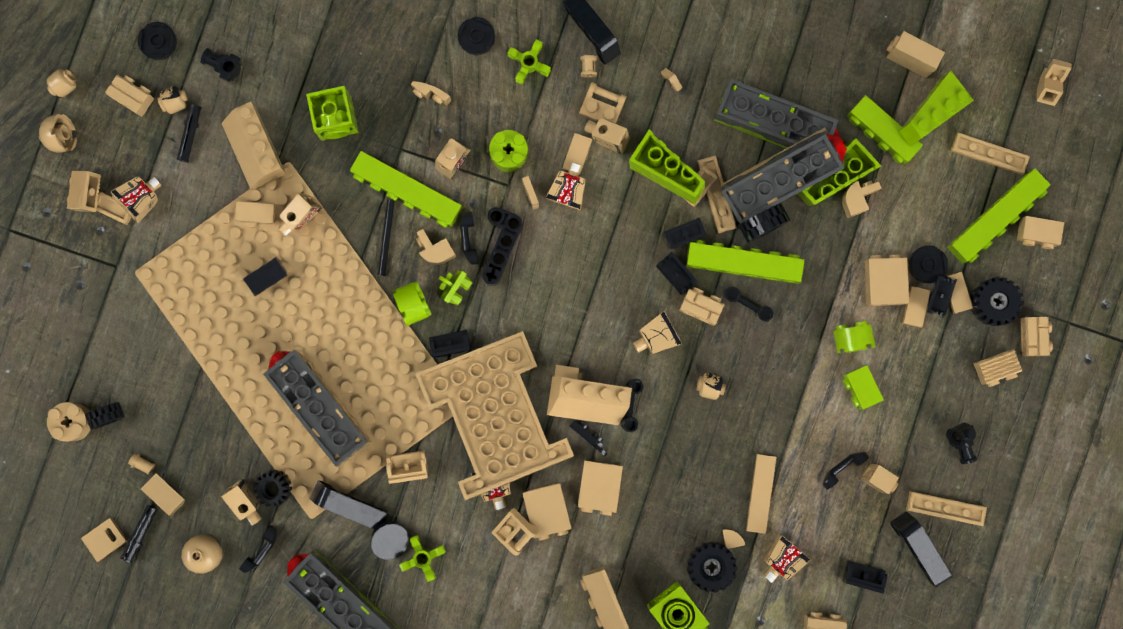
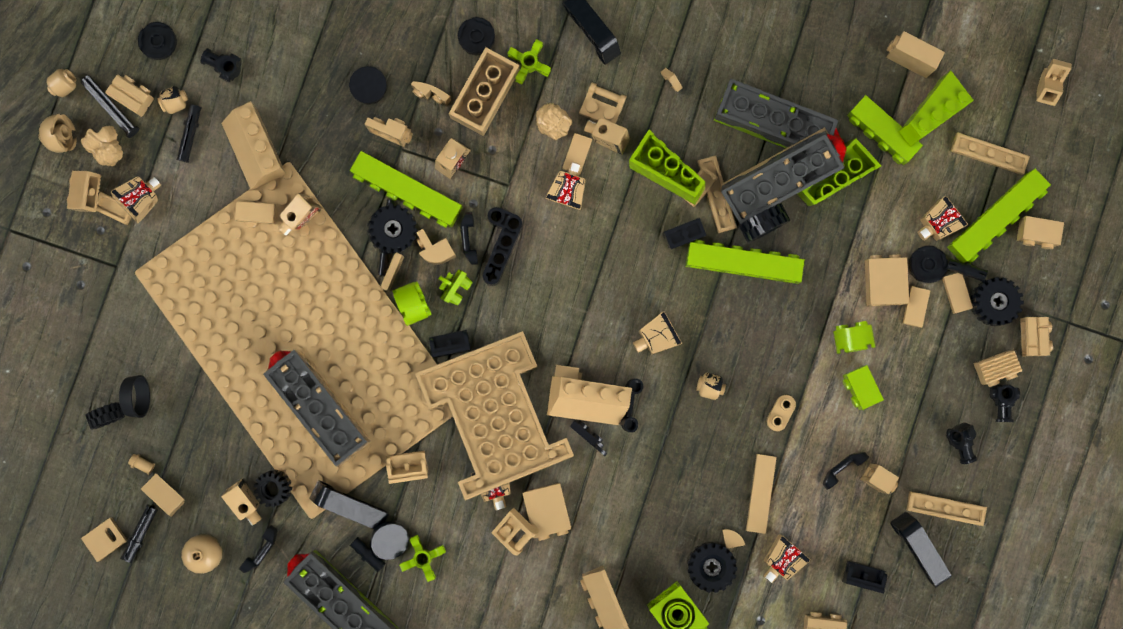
(59, 424): tan brick -> none
(103, 145): none -> tan hair
(110, 106): none -> black axle
(142, 396): none -> black tyre
(265, 276): black hinge -> none
(332, 113): lime brick -> none
(367, 554): none -> black pin
(368, 85): none -> black tile
(383, 238): none -> black bush
(392, 272): none -> tan tile
(394, 130): none -> tan plate
(484, 91): none -> tan brick
(517, 156): lime brick -> none
(530, 192): tan piece -> none
(553, 121): none -> tan hair
(588, 66): tan bush -> none
(600, 487): tan brick -> none
(676, 273): black hinge -> none
(702, 307): tan brick -> none
(764, 312): black bar -> none
(780, 412): none -> tan plate
(854, 200): tan brick -> none
(941, 220): none -> torso
(941, 295): black hinge -> none
(967, 270): none -> black pin
(1004, 404): none -> black connector

